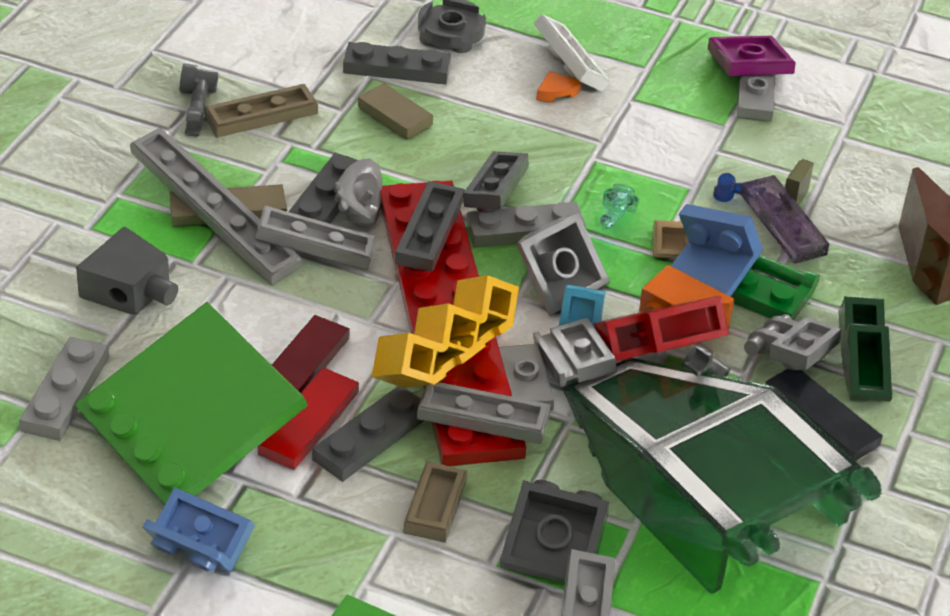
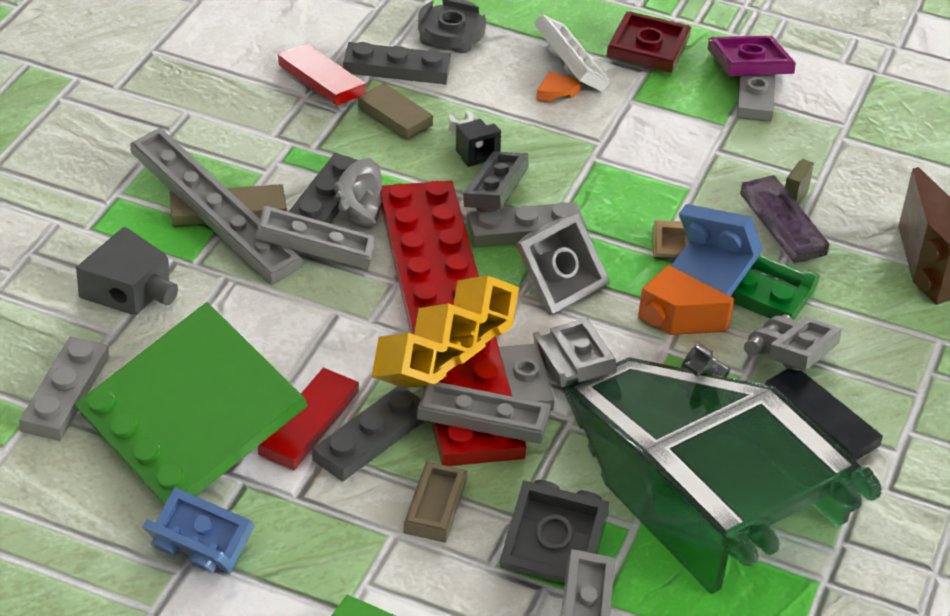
(199, 83): dark grey brick -> none
(260, 110): dark tan tile -> none
(311, 351): dark red tile -> none
(322, 74): none -> tile
(429, 226): dark grey plate -> none
(474, 138): none -> black piece
(582, 304): medium azure tile -> none
(618, 201): clear light blue plate -> none
(649, 41): none -> dark red plate
(664, 328): red slope -> none
(726, 187): clear blue hand -> none
(865, 349): dark green slope -> none

